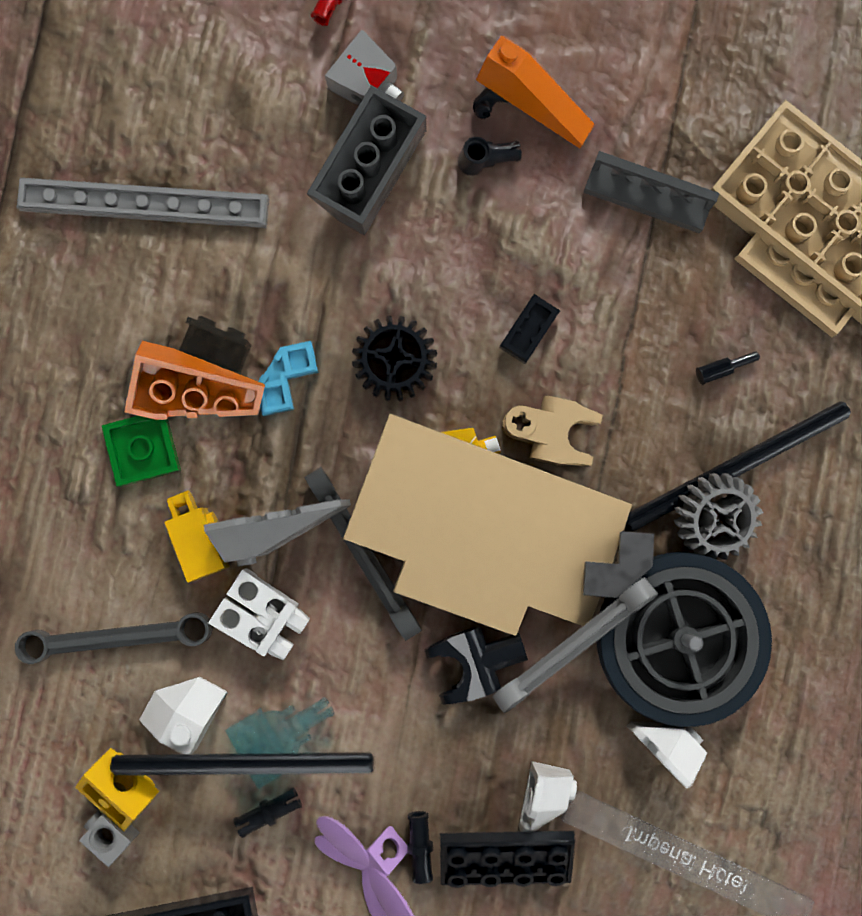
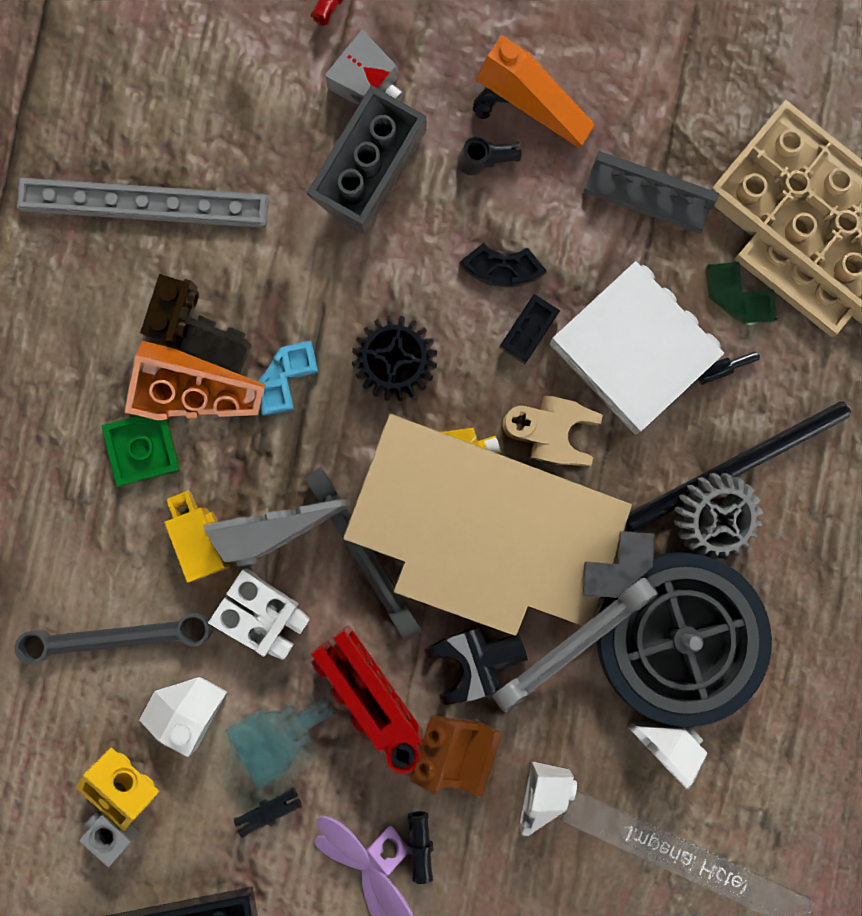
(169, 309): none -> dark brown bracket
(243, 763): black axle -> none
(397, 732): none -> red hinge
(456, 755): none -> dark orange panel
(501, 268): none -> black tile
(506, 858): black tile -> none
(636, 347): none -> white panel
(726, 291): none -> clear green tile

